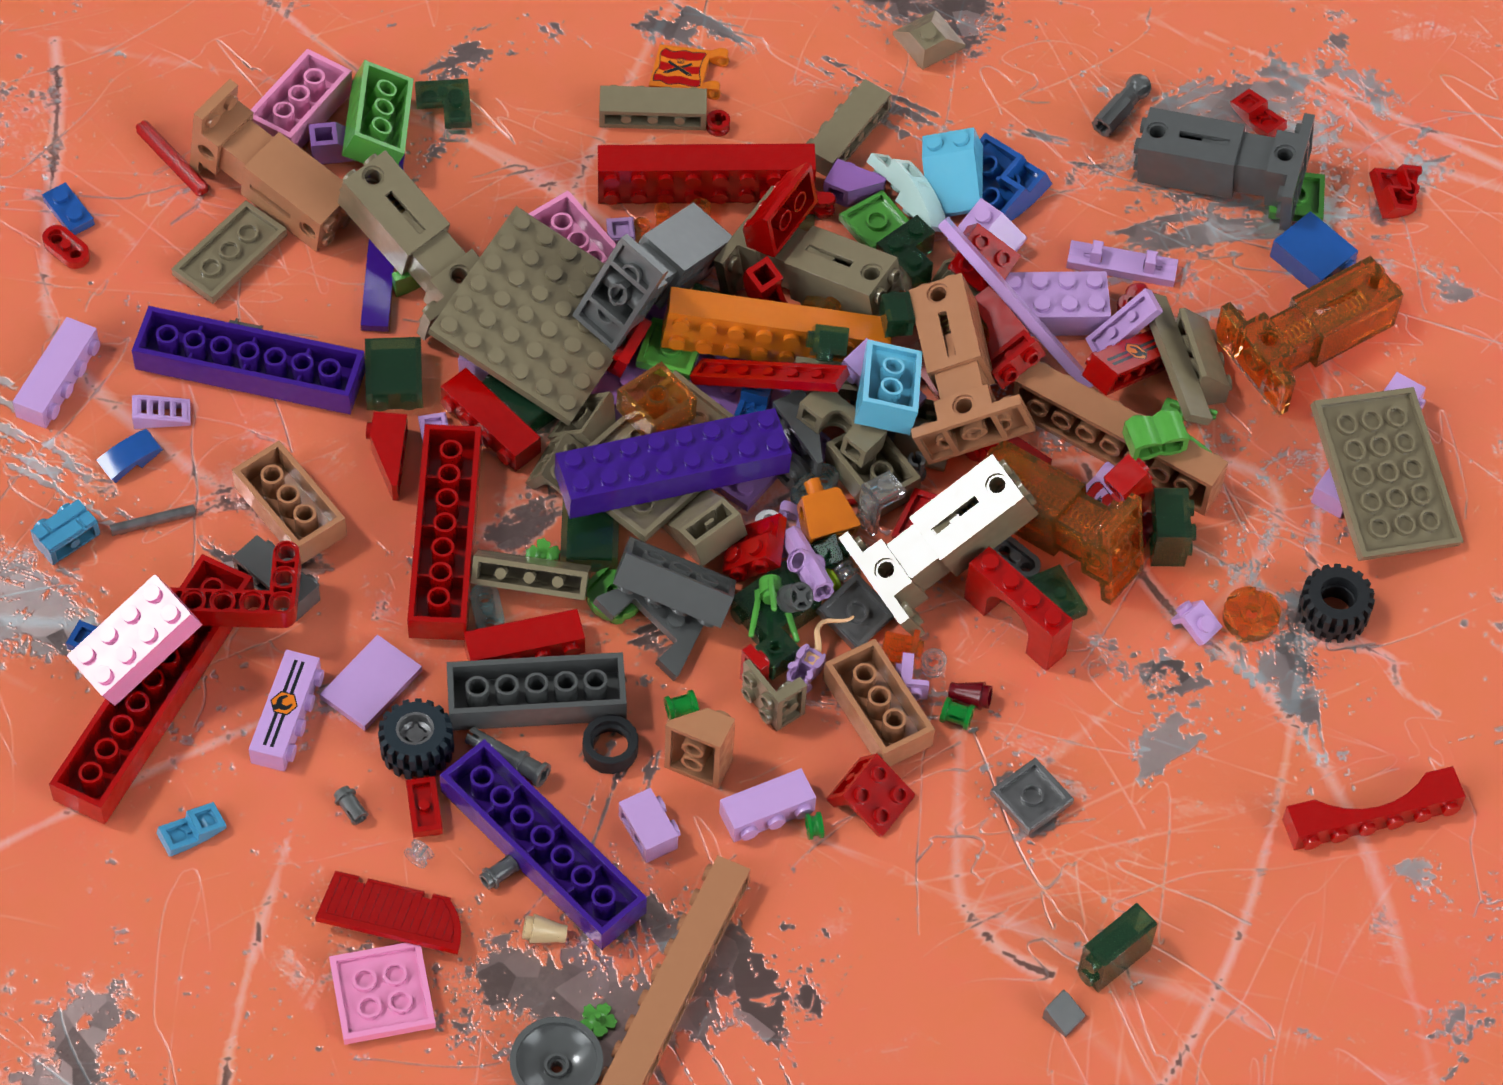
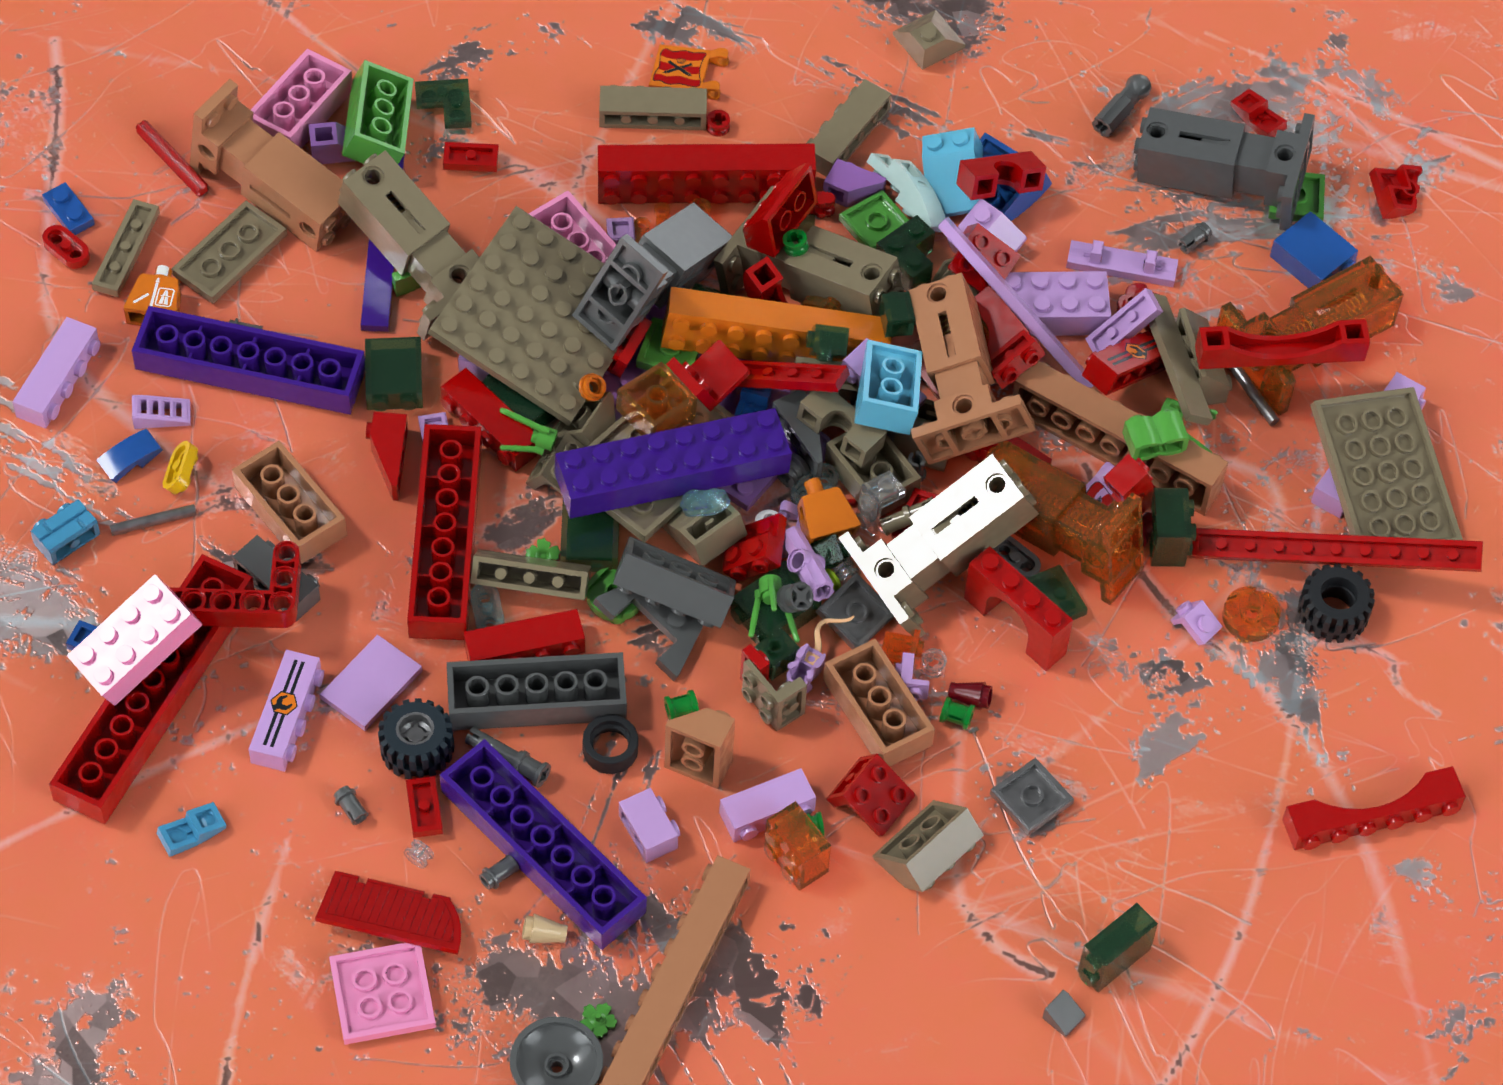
(125, 248): none -> dark tan plate
(152, 290): none -> orange torso
(180, 467): none -> yellow plate
(470, 157): none -> red plate
(542, 436): none -> bright green plant
(598, 385): none -> orange plate
(704, 502): none -> clear light blue plate
(712, 374): none -> red bracket
(795, 249): none -> green bush
(797, 846): none -> clear orange brick
(901, 519): none -> dark tan pin
(929, 845): none -> dark tan slope
(1019, 170): none -> red arch
(1200, 233): none -> dark grey pin
(1255, 395): none -> flat silver bar
(1329, 344): none -> red arch
(1338, 549): none -> red plate

